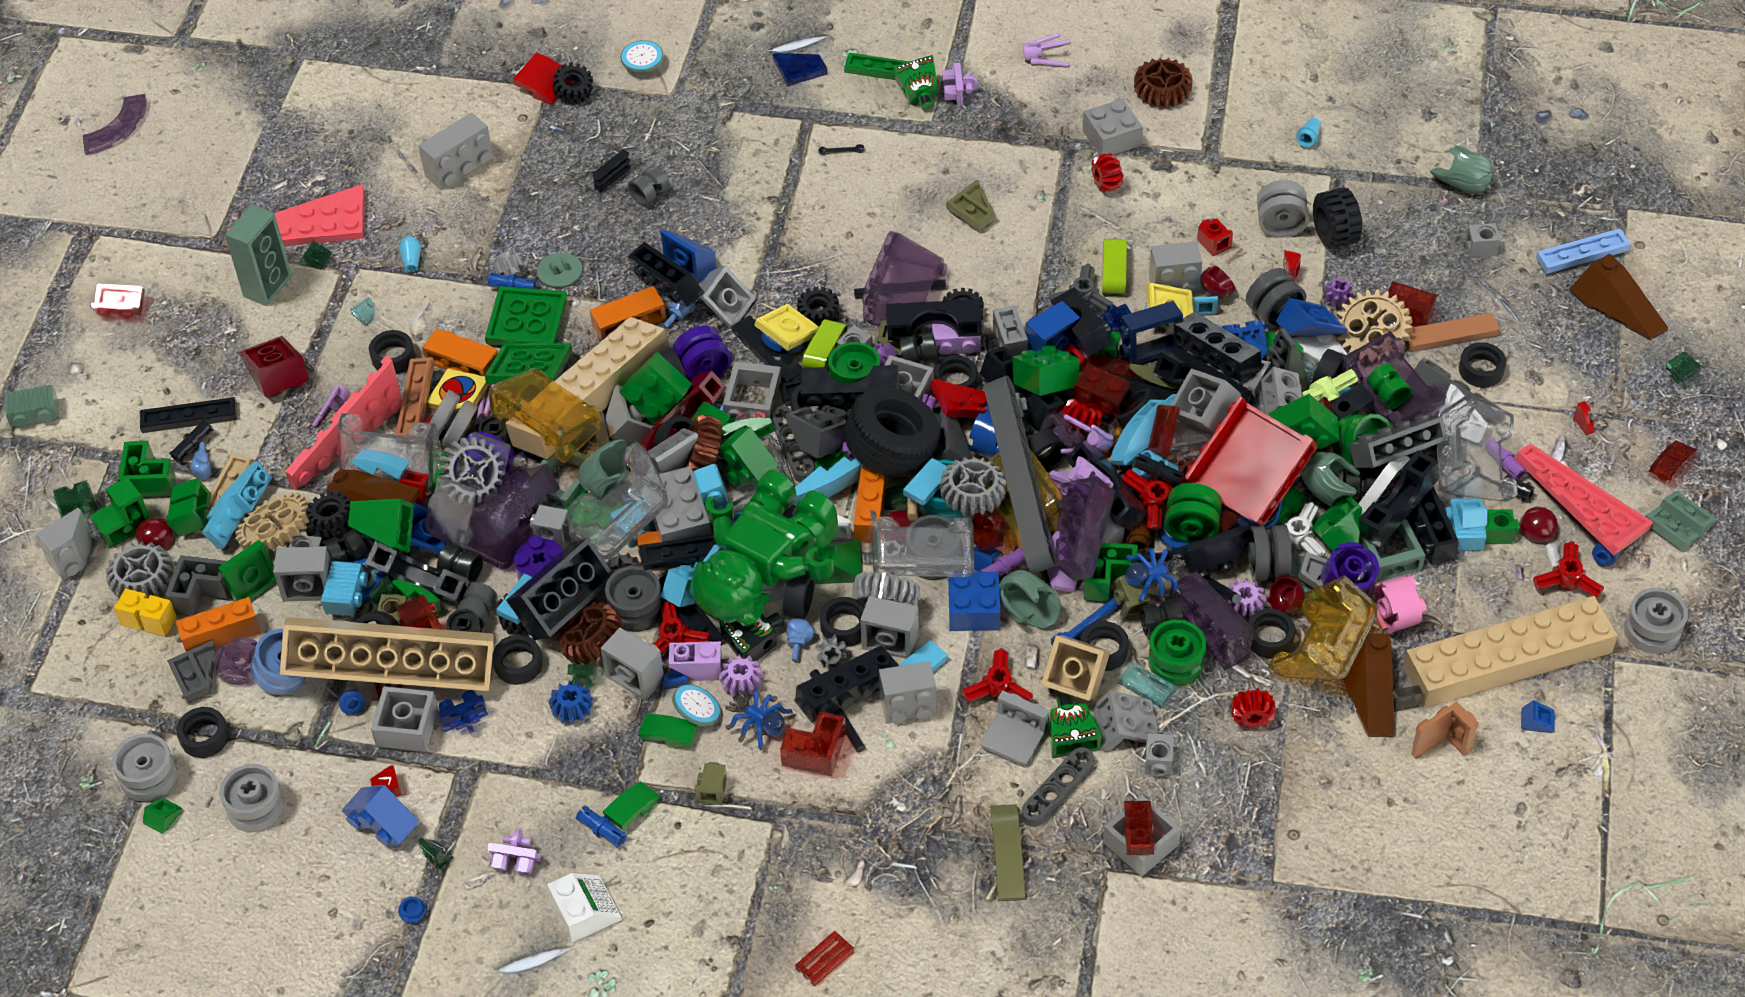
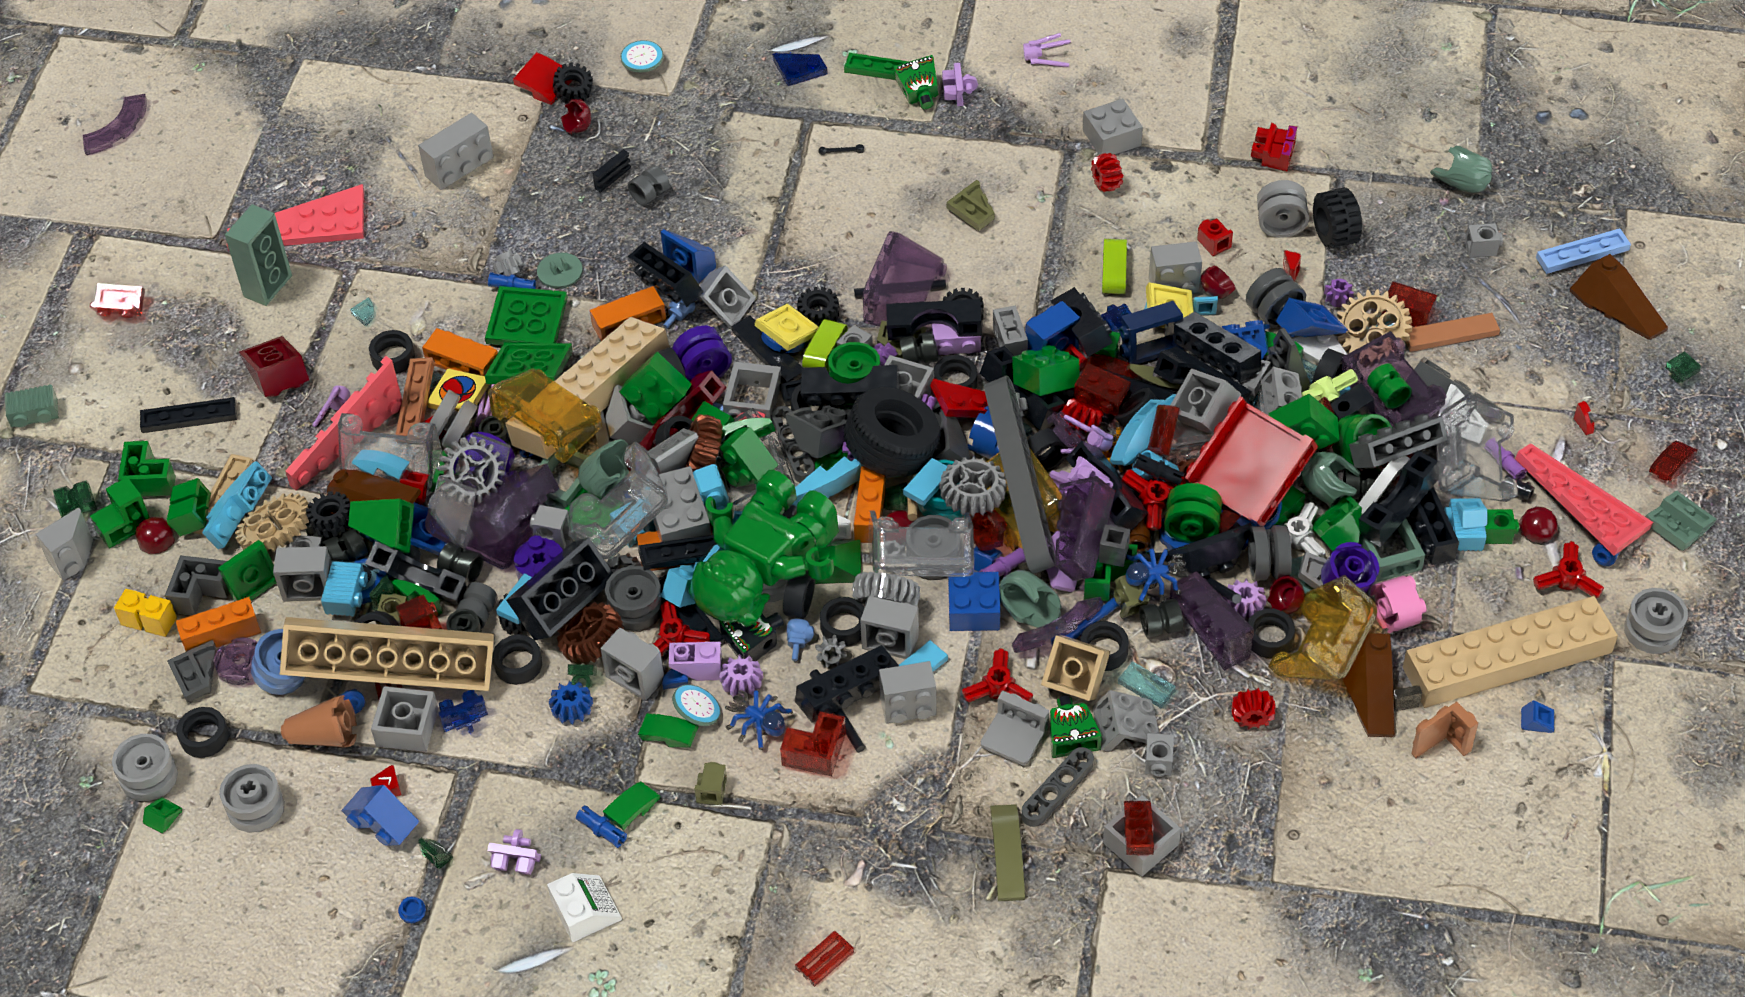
(139, 567): light grey gear -> none
(191, 441): black pin -> none
(200, 464): medium blue piece -> none
(315, 256): clear green slope -> none
(322, 725): none -> nougat cone
(410, 253): medium azure cone -> none
(577, 118): none -> dark red hair
(1062, 626): none -> clear purple tile
(1086, 284): dark grey bush -> none
(1114, 545): none -> flat silver brick
(1163, 82): copper gear -> none
(1177, 652): green wheel -> none
(1278, 146): none -> red hips
(1309, 132): medium azure cone -> none
(1482, 351): black tyre -> none

